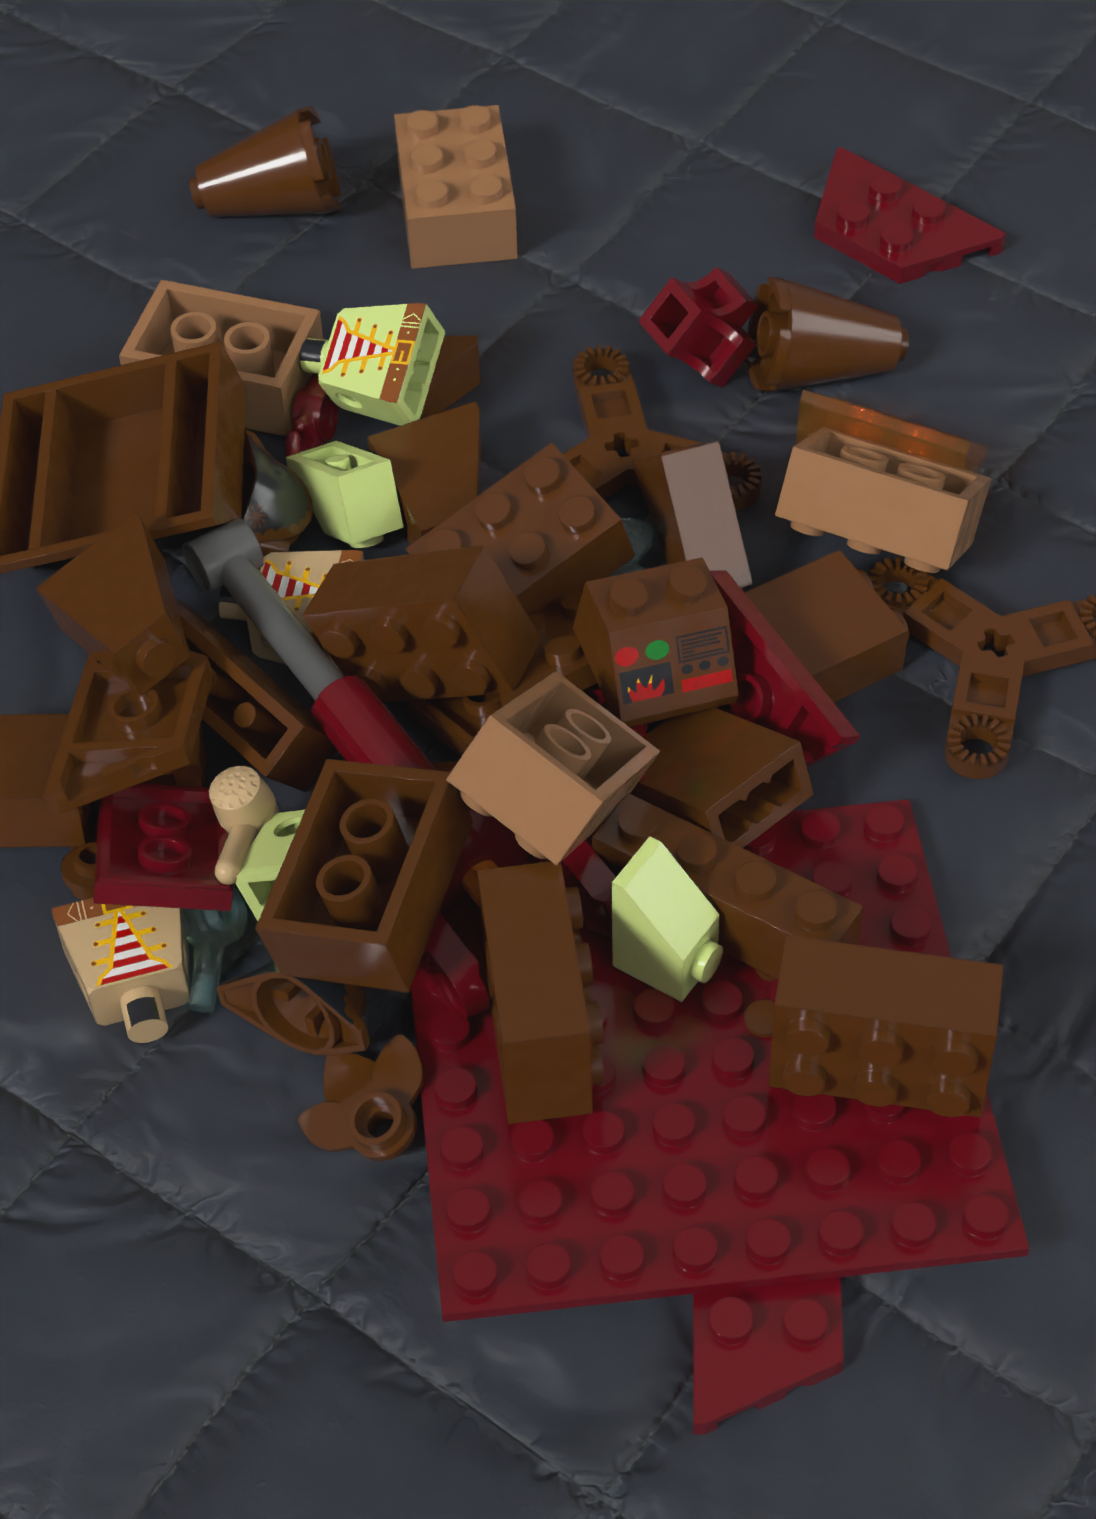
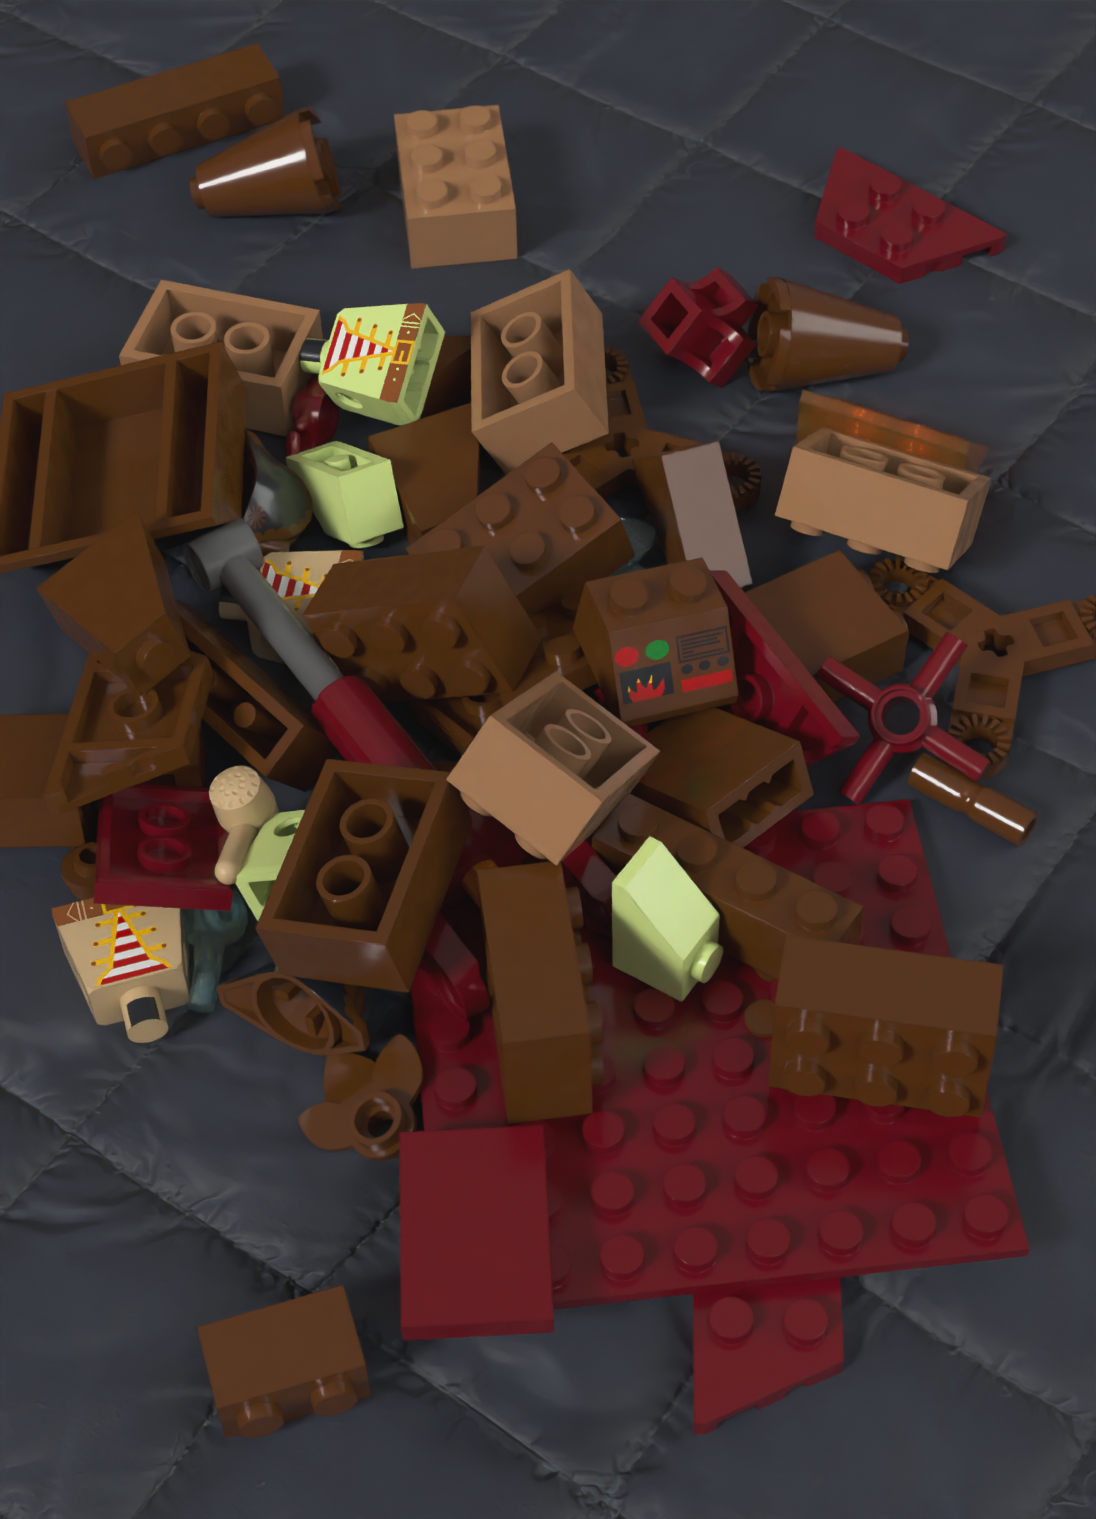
(175, 110): none -> reddish brown brick
(284, 1363): none -> reddish brown brick
(474, 1233): none -> dark red tile
(538, 371): none -> medium nougat brick
(925, 735): none -> dark red bar
(980, 803): none -> reddish brown piece

